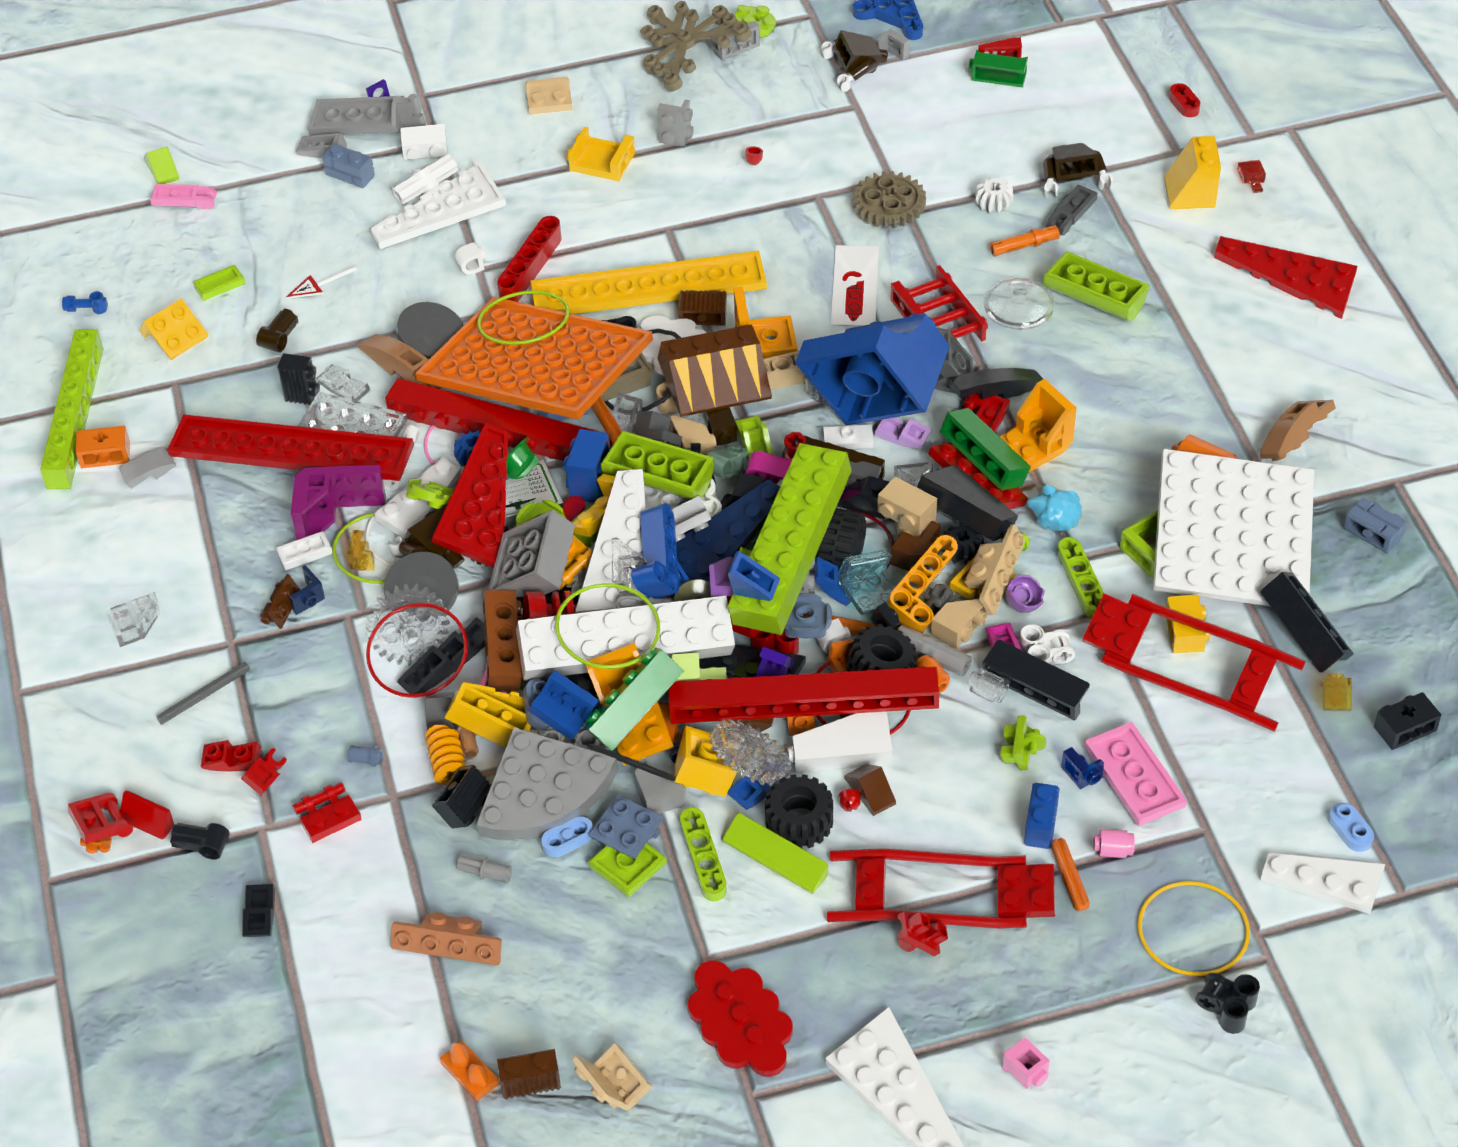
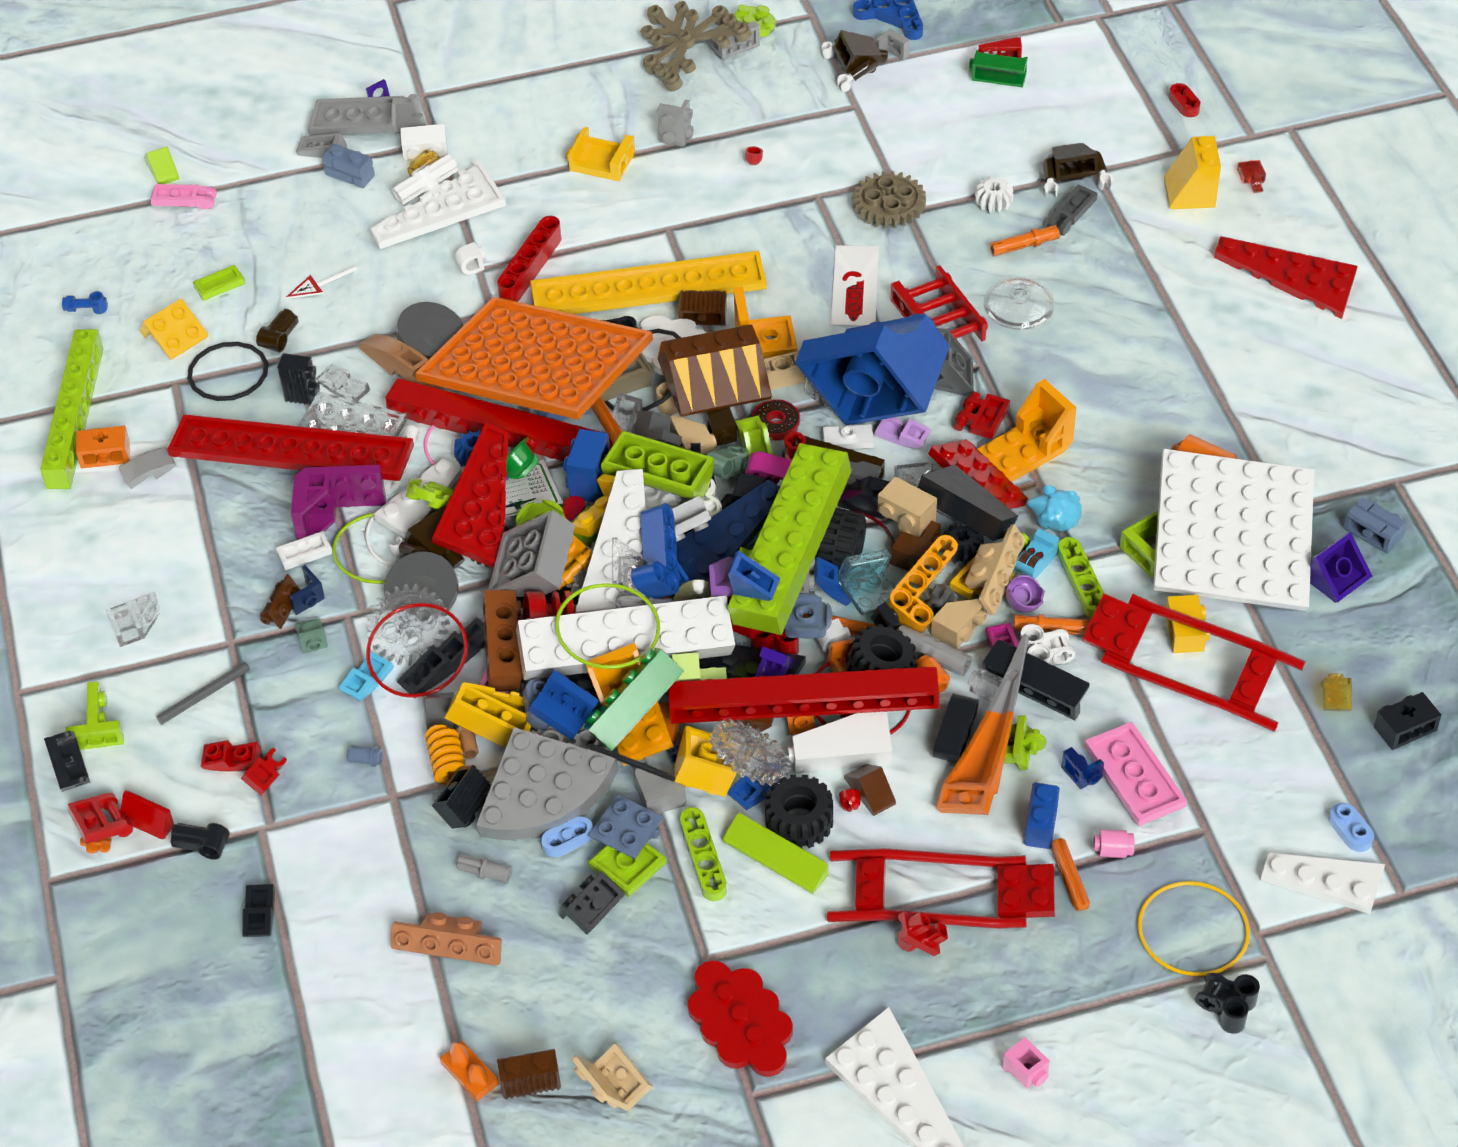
(67, 760): none -> black hinge
(97, 731): none -> lime bracket
(236, 396): none -> black piece
(311, 635): none -> sand green bracket
(330, 818): red plate -> none
(358, 553): clear yellow bracket -> none
(360, 682): none -> medium azure slope
(422, 159): none -> clear yellow brick
(525, 341): lime piece -> none
(548, 95): tan bracket -> none
(593, 903): none -> black bracket
(782, 410): none -> tile
(955, 728): none -> black beam
(979, 769): none -> orange plate
(985, 449): green brick -> none
(1001, 381): black slope -> none
(1038, 554): none -> medium azure leg
(1049, 624): none -> orange pin
(1097, 286): lime brick -> none
(1292, 427): medium nougat slope -> none
(1305, 621): black panel -> none
(1339, 568): none -> dark purple slope

